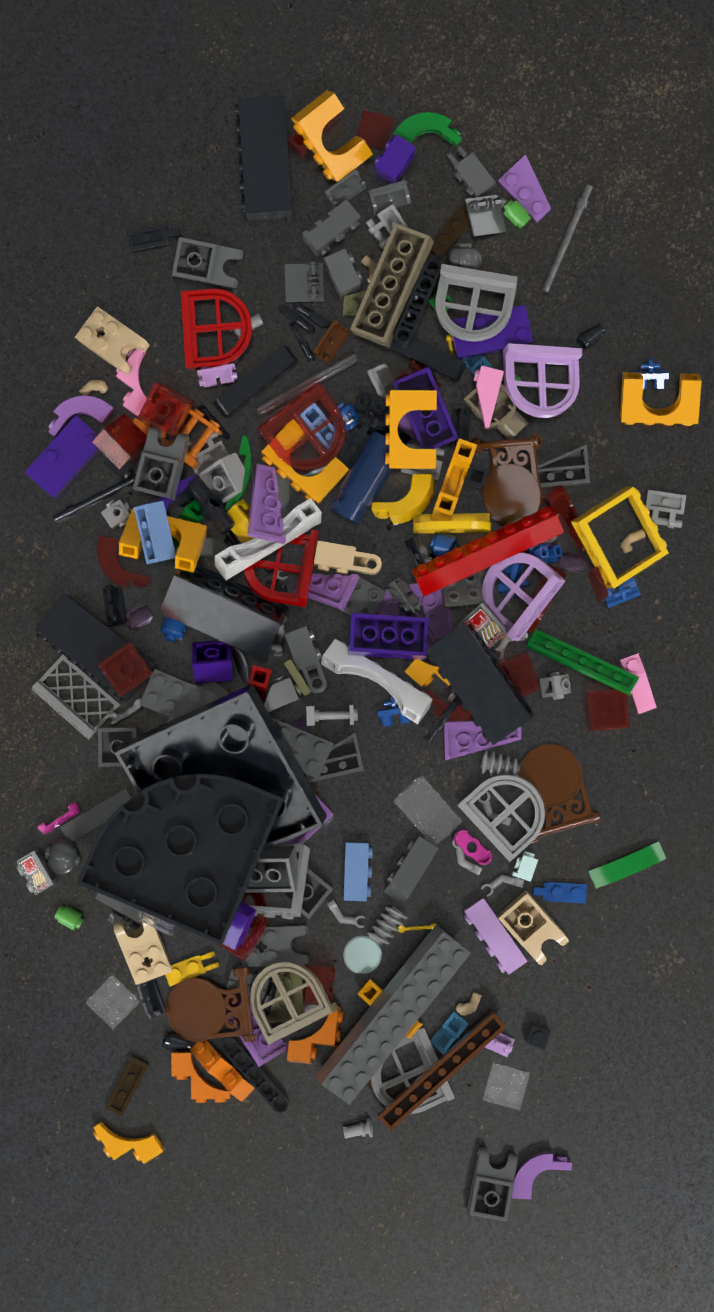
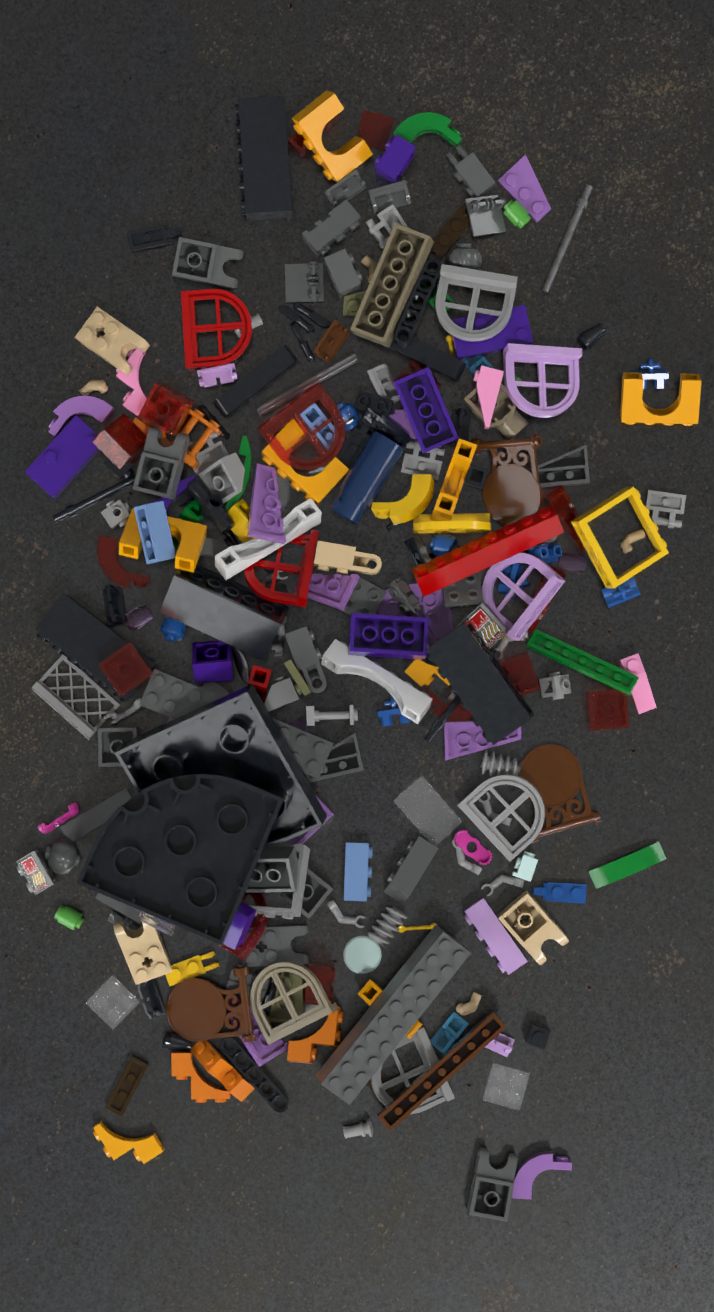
(401, 403): light orange arch -> none
(598, 585): clear red piece -> none

